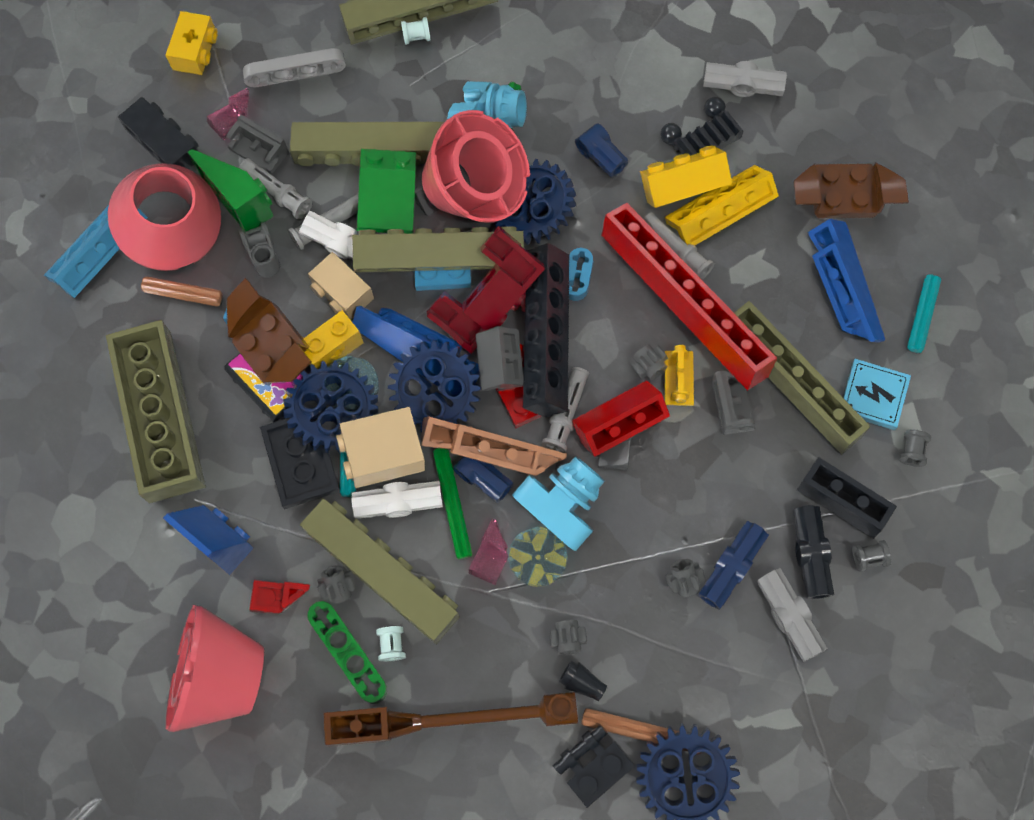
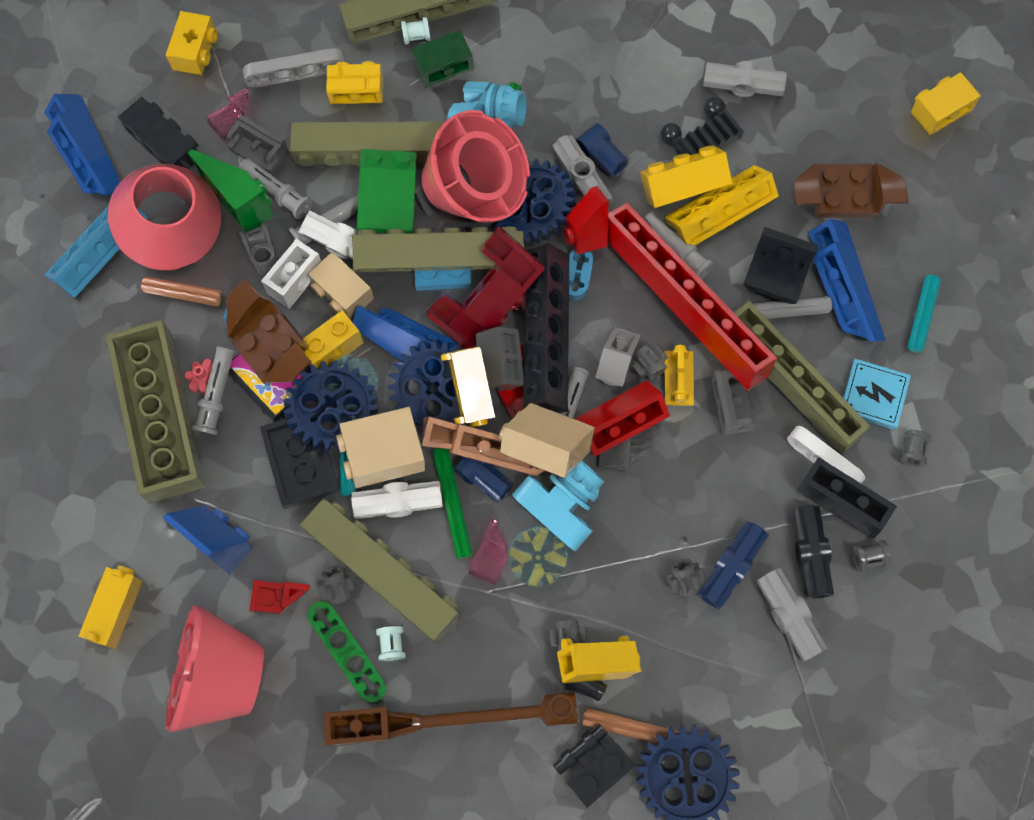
(80, 144): none -> blue wedge
(111, 607): none -> yellow brick
(199, 376): none -> coral plant
(211, 404): none -> light grey pin
(290, 274): none -> white brick
(355, 83): none -> yellow brick
(442, 58): none -> dark green brick
(470, 386): none -> brick
(546, 439): none -> tan brick
(575, 161): none -> light grey piece
(588, 223): none -> red slope
(598, 660): none -> yellow brick
(617, 357): none -> light grey slope
(780, 266): none -> black bracket
(803, 307): none -> light grey axle
(813, 447): none -> white beam
(945, 103): none -> yellow brick

